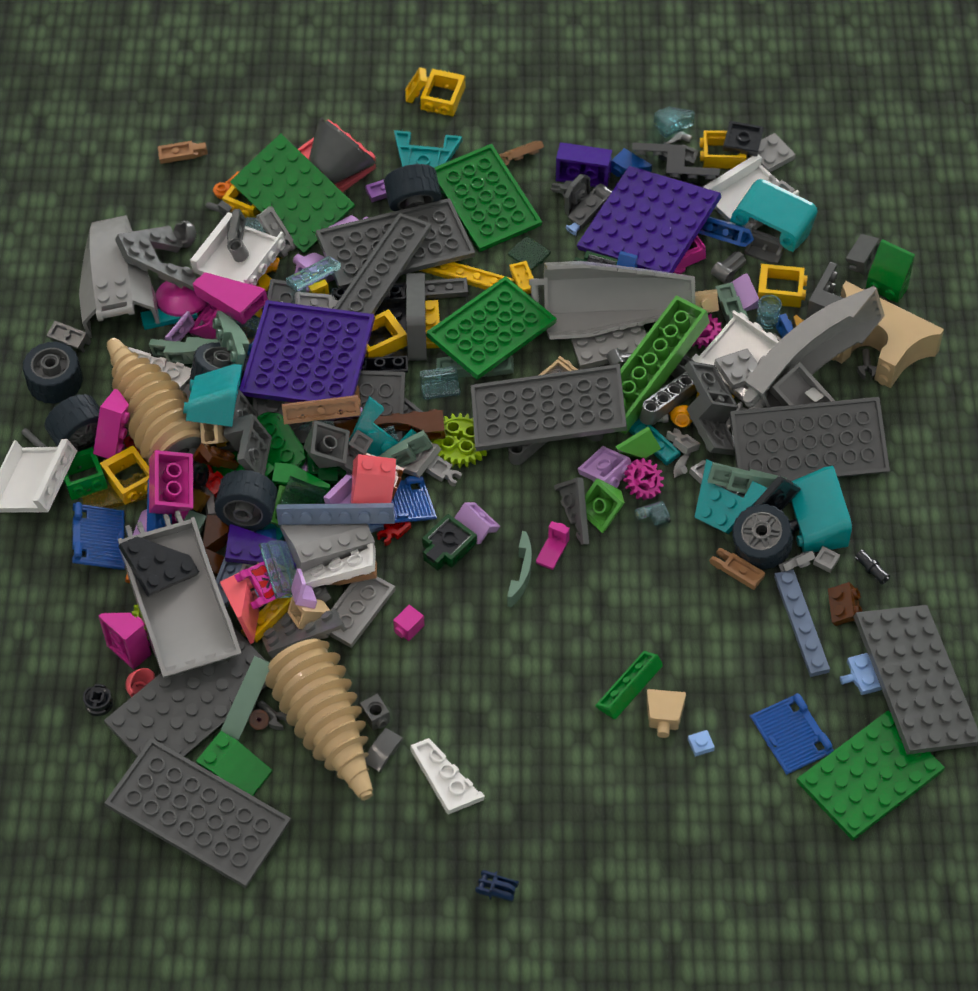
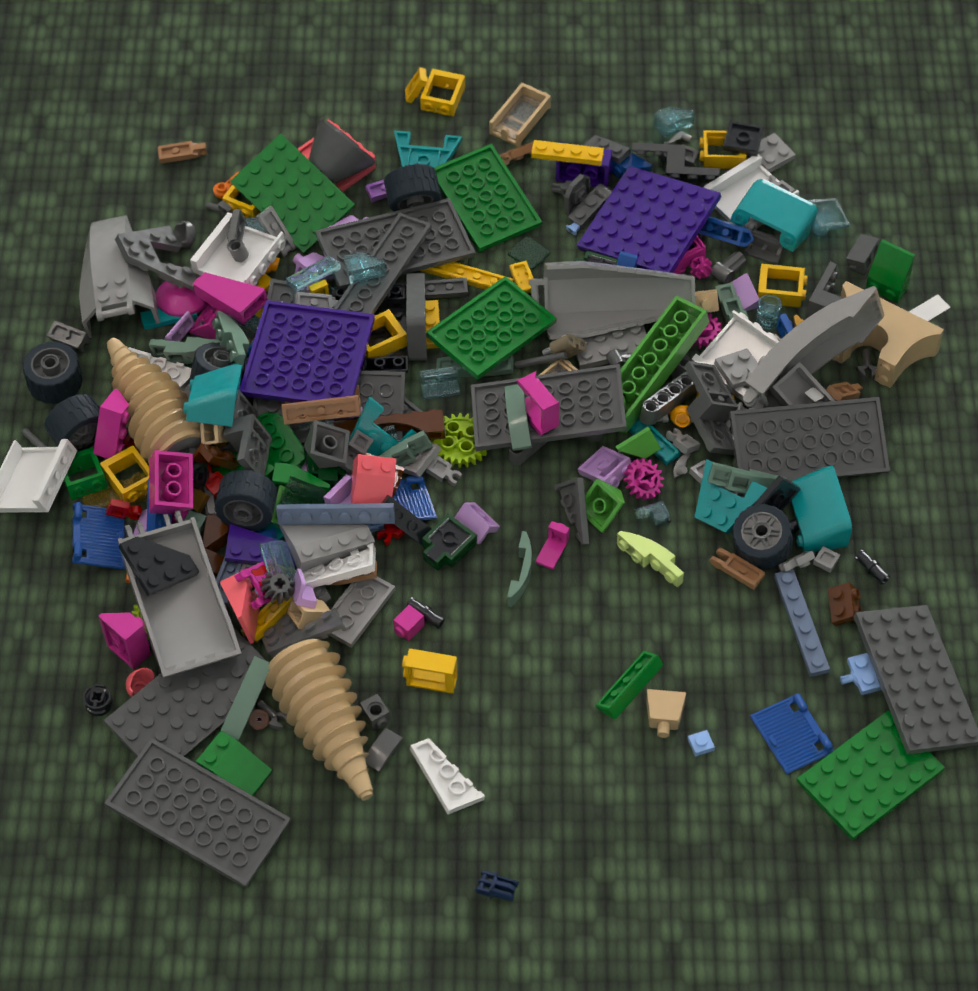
(121, 509): none -> red plate
(273, 592): none -> dark grey gear
(363, 267): none -> clear light blue slope
(408, 522): none -> black plate
(429, 615): none -> black pin
(430, 670): none -> yellow window
(517, 417): none -> sand green slope
(519, 114): none -> tan door
(540, 360): none -> dark grey bar
(540, 405): none -> dark pink piece
(567, 152): none -> yellow plate
(568, 344): none -> dark tan piece
(619, 152): none -> dark grey plate
(647, 551): none -> yellowish green slope
(701, 267): none -> dark pink gear
(828, 216): none -> clear light blue slope
(844, 391): none -> medium nougat hinge
(930, 308): none -> white sticker

